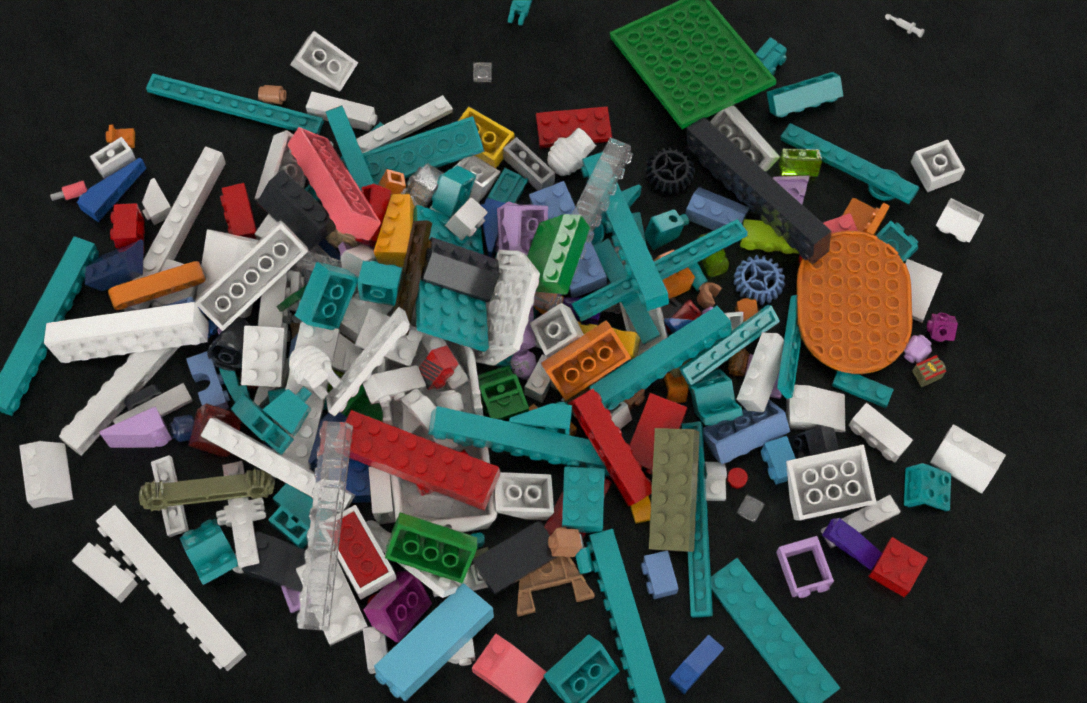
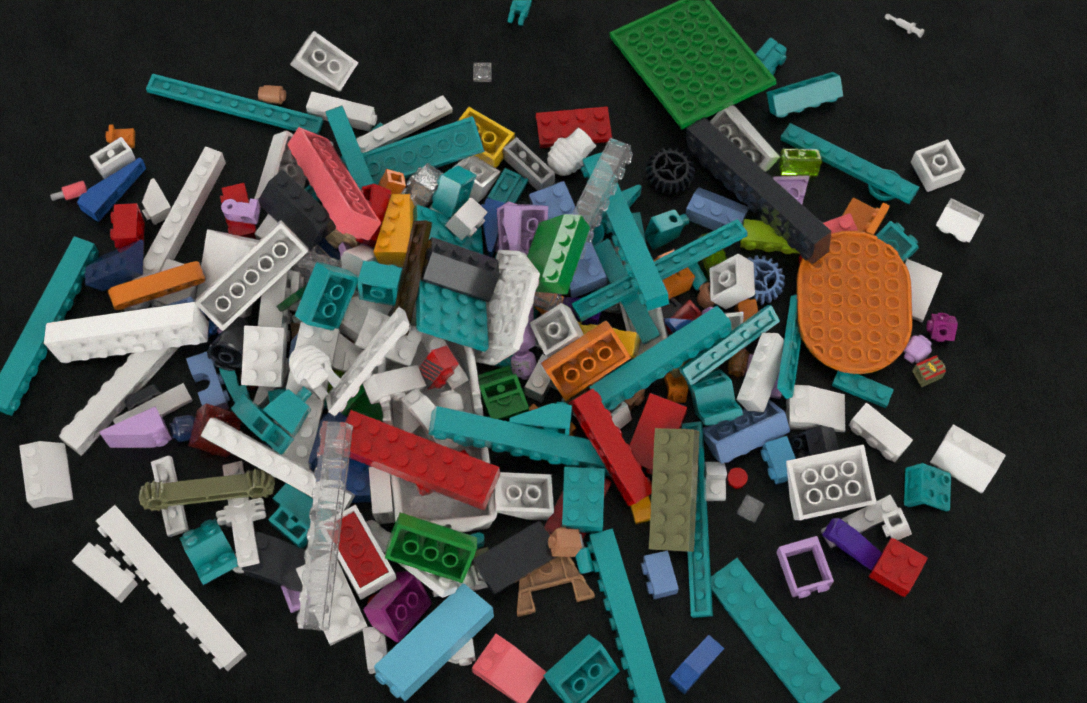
(241, 211): none -> lavender leg
(732, 281): none -> white brick
(896, 525): none -> white brick

